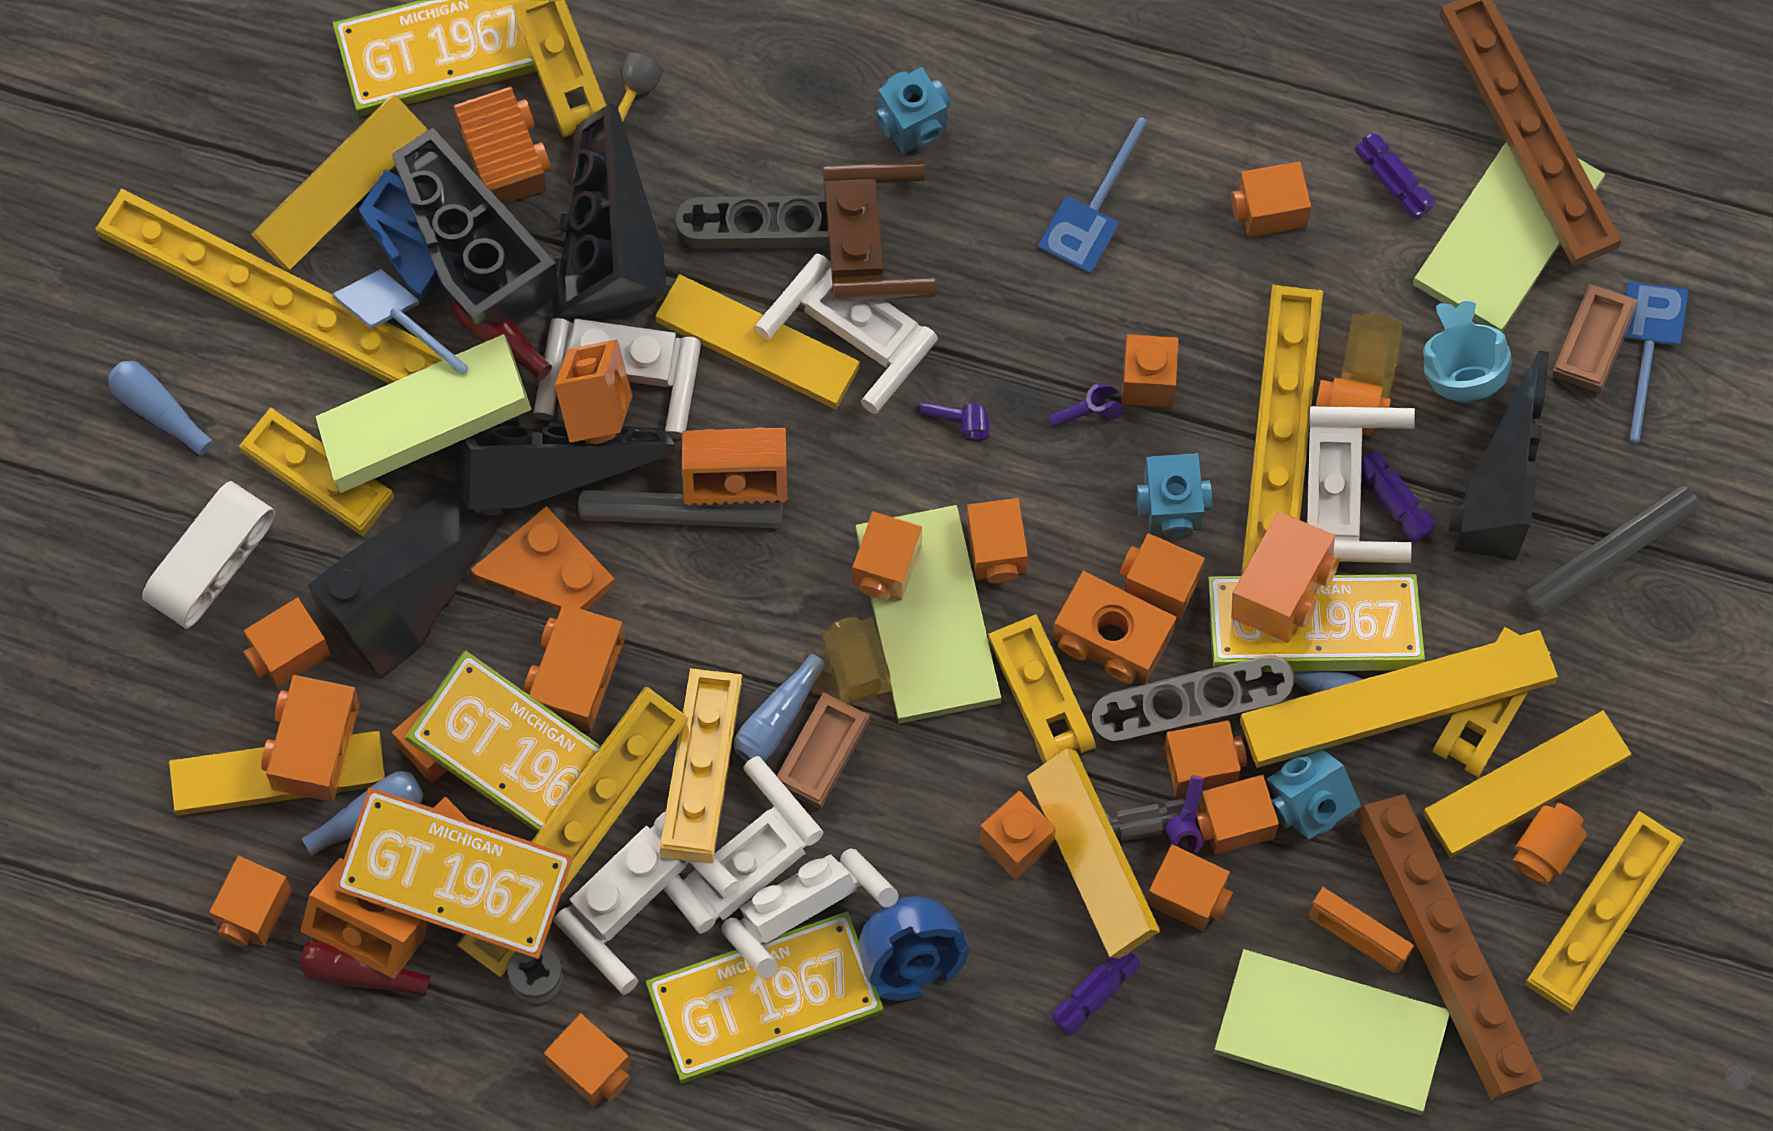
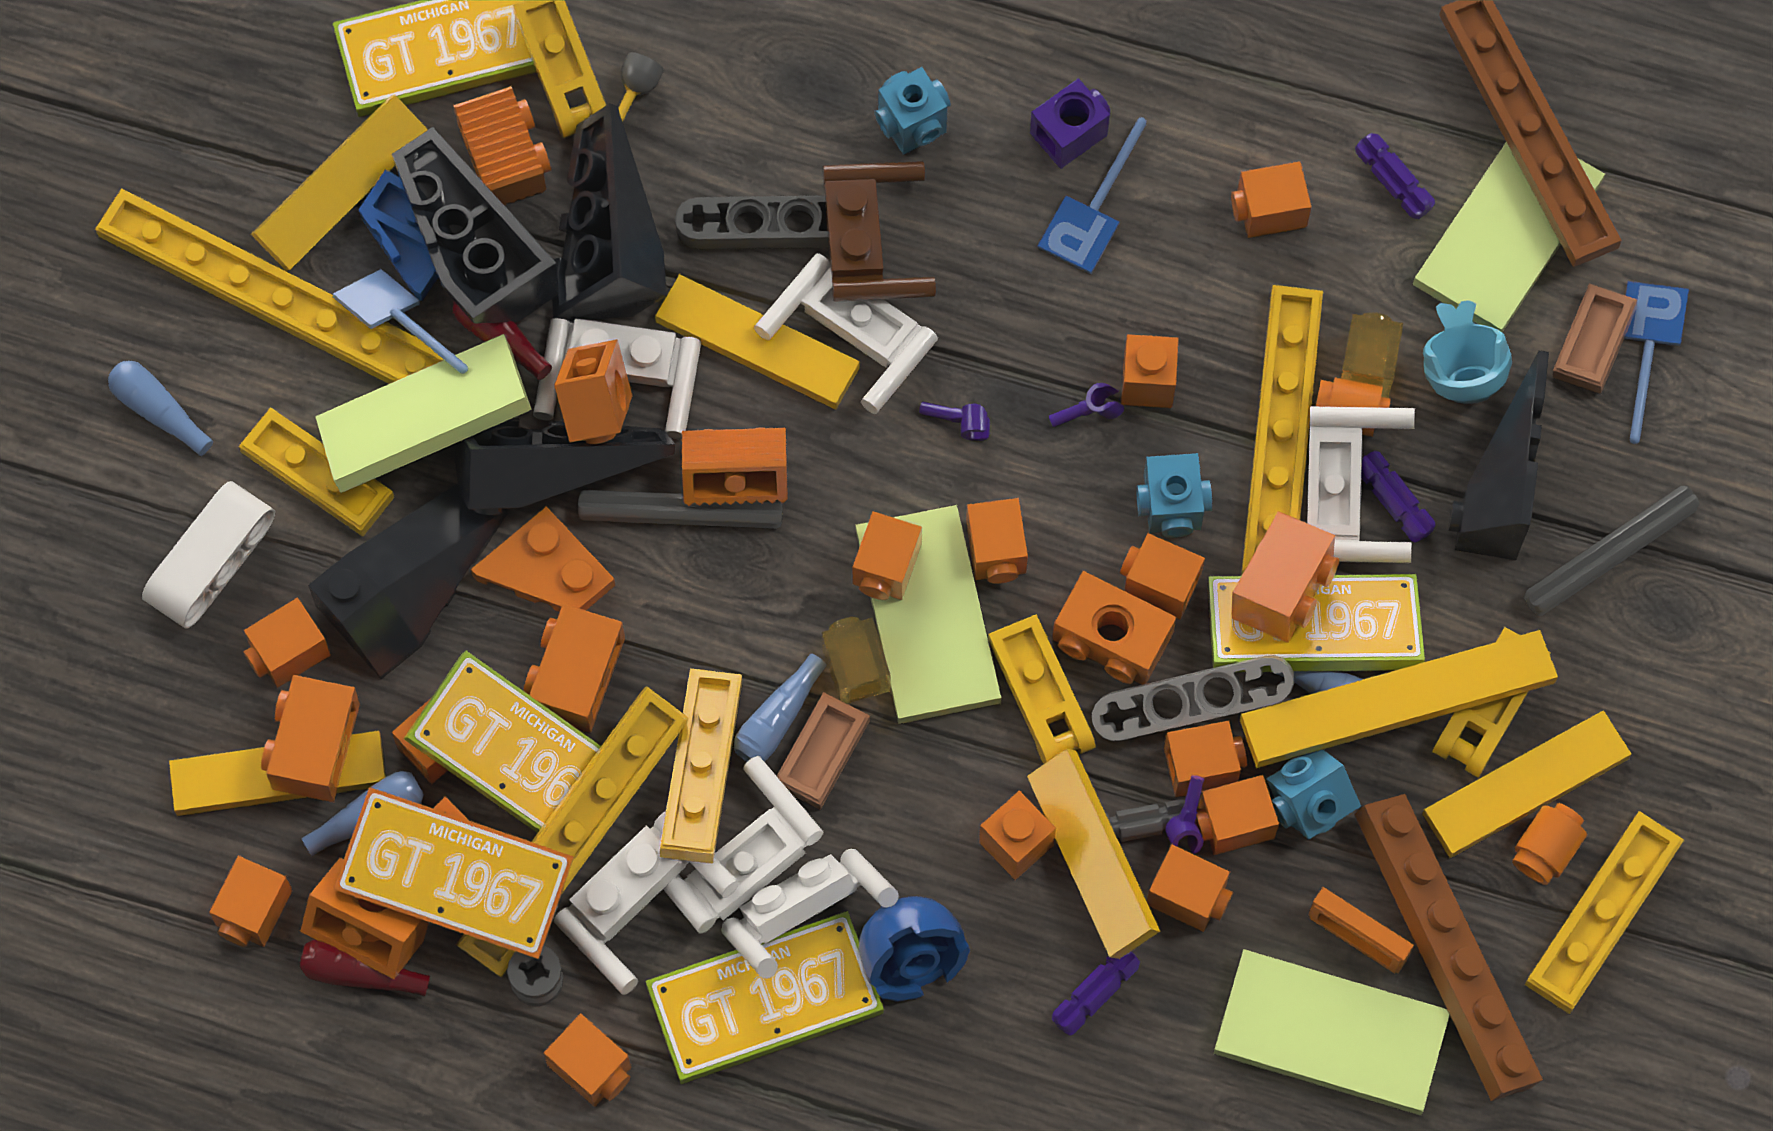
(1064, 141): none -> dark purple brick

